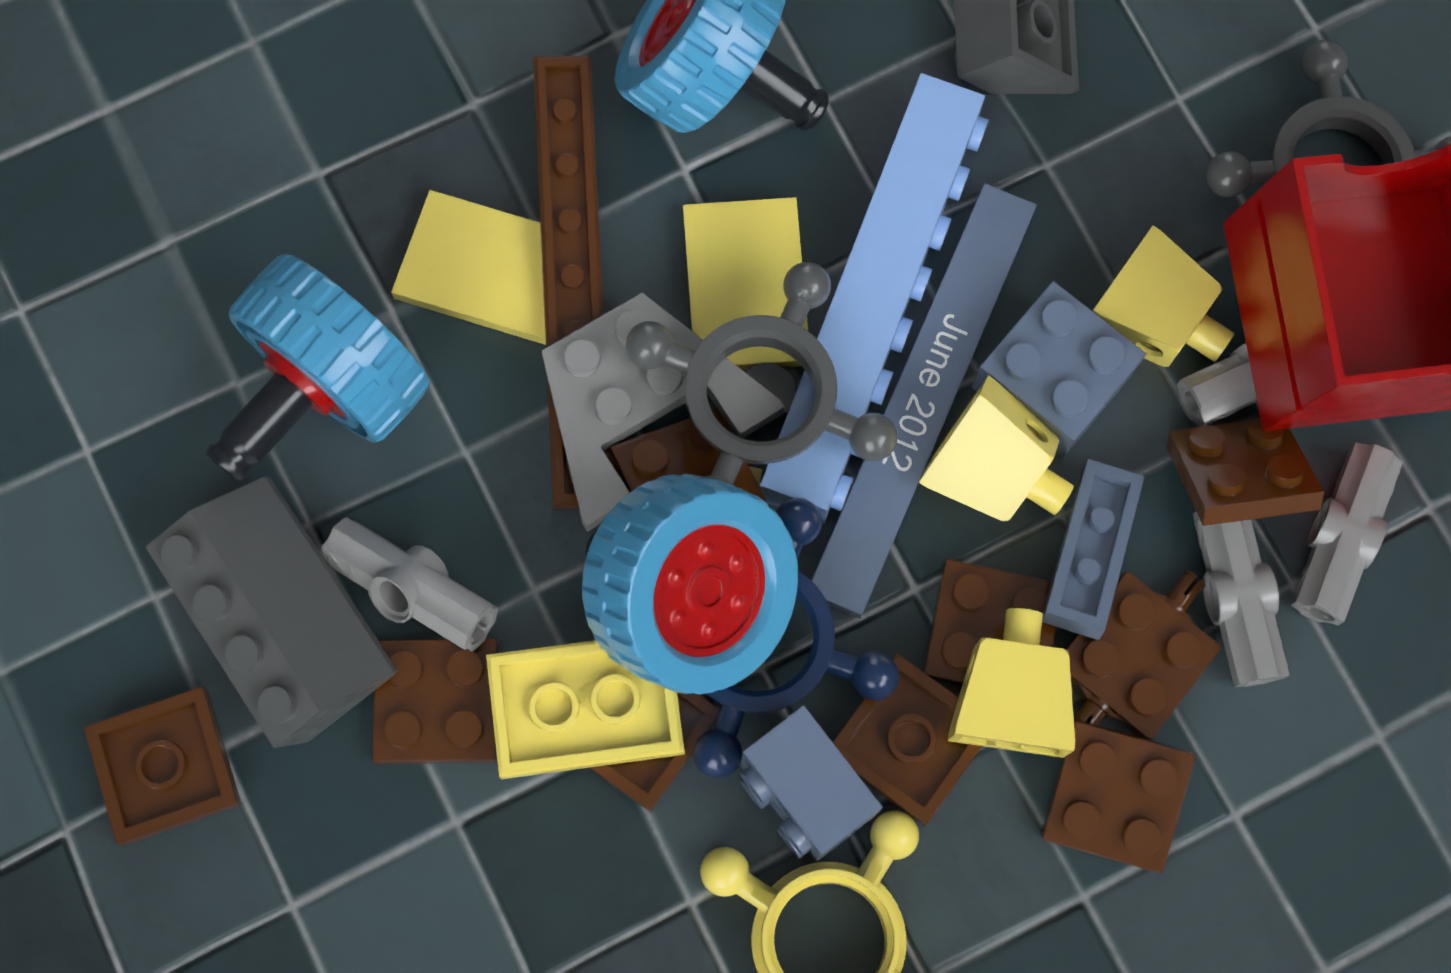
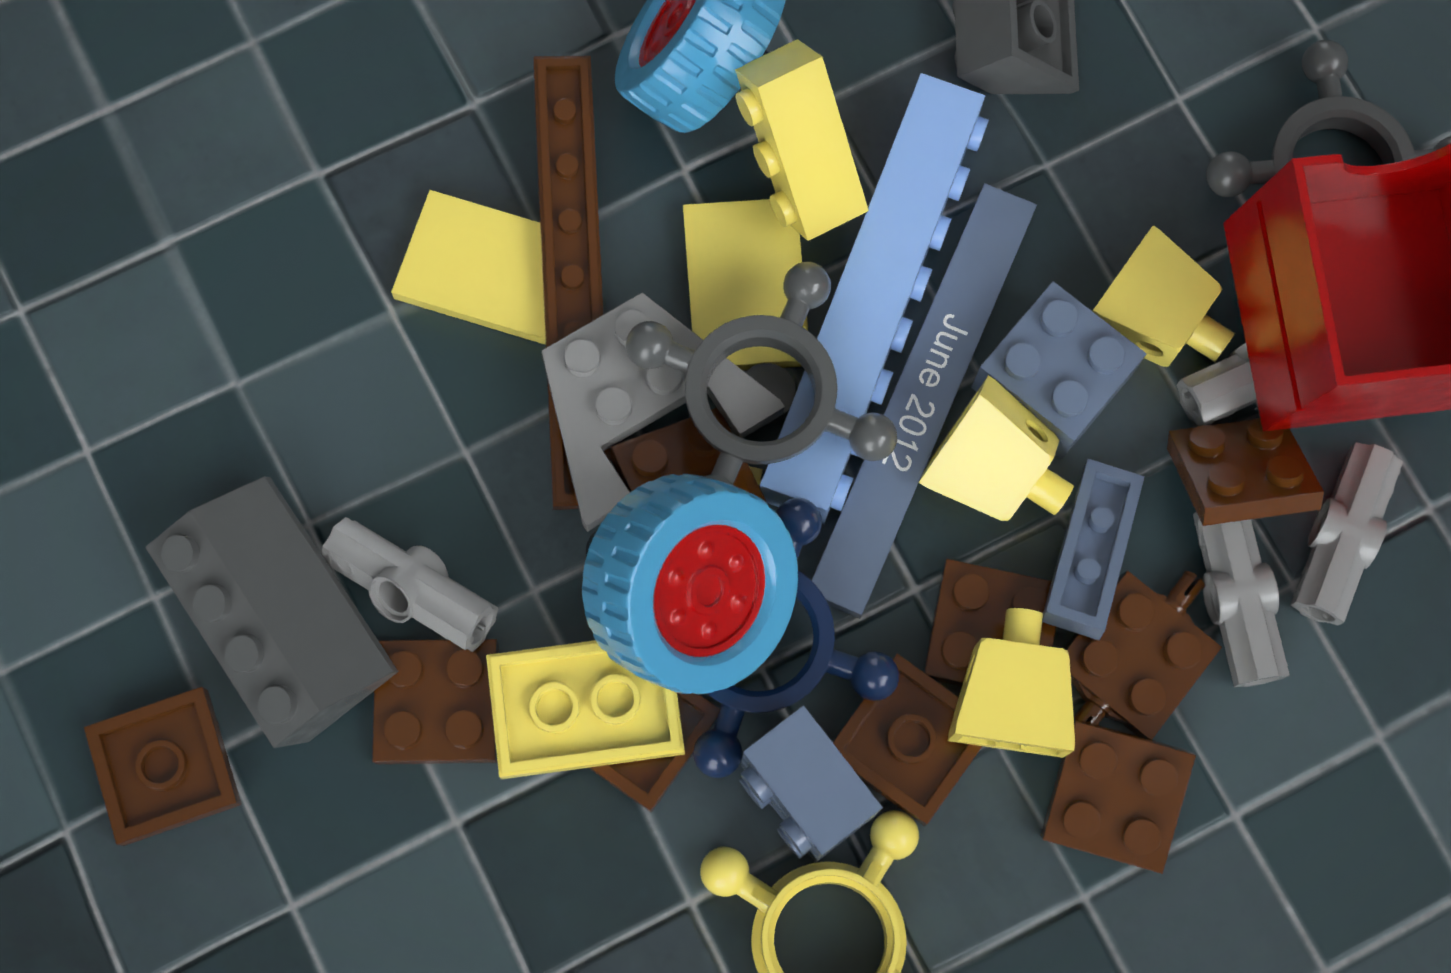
(321, 356): dark azure wheel -> none
(800, 139): none -> light yellow brick

